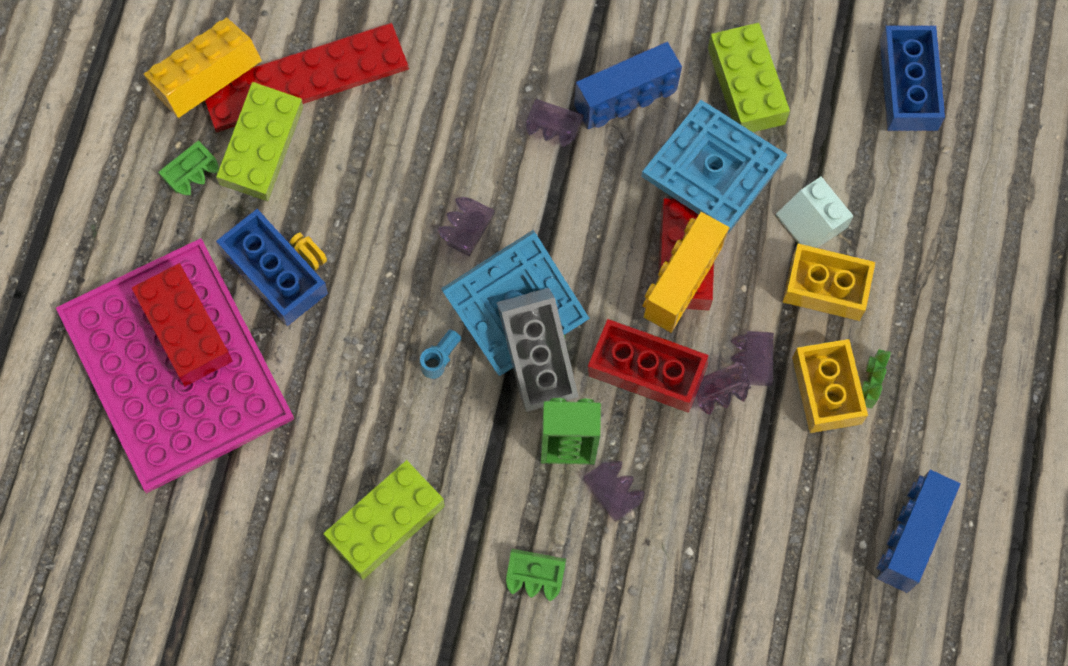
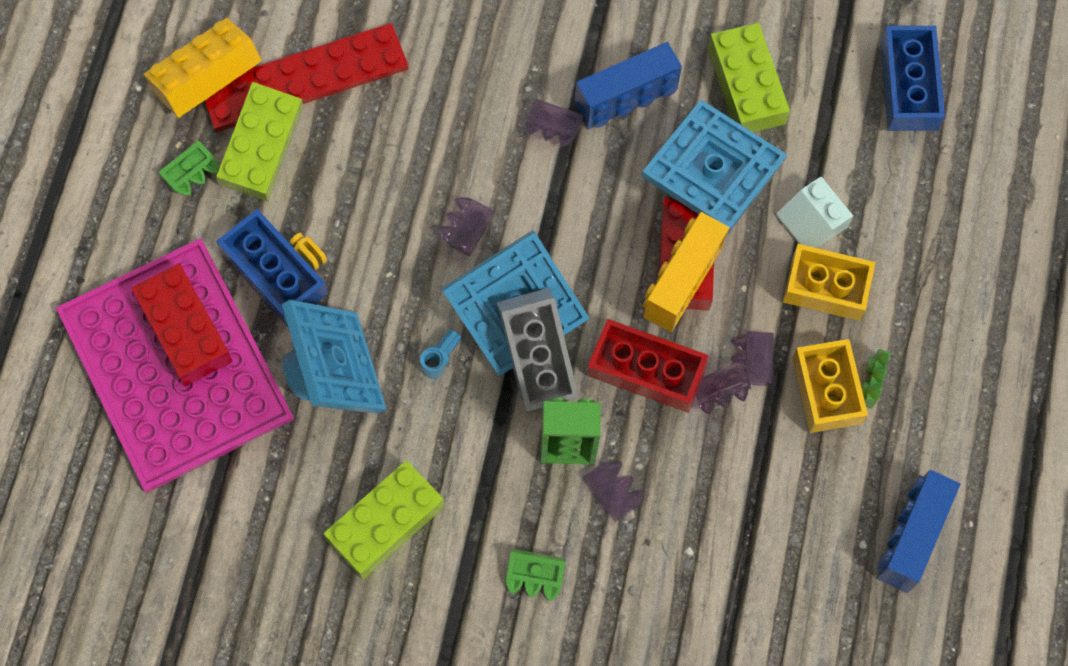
(330, 359): none -> dark azure piece

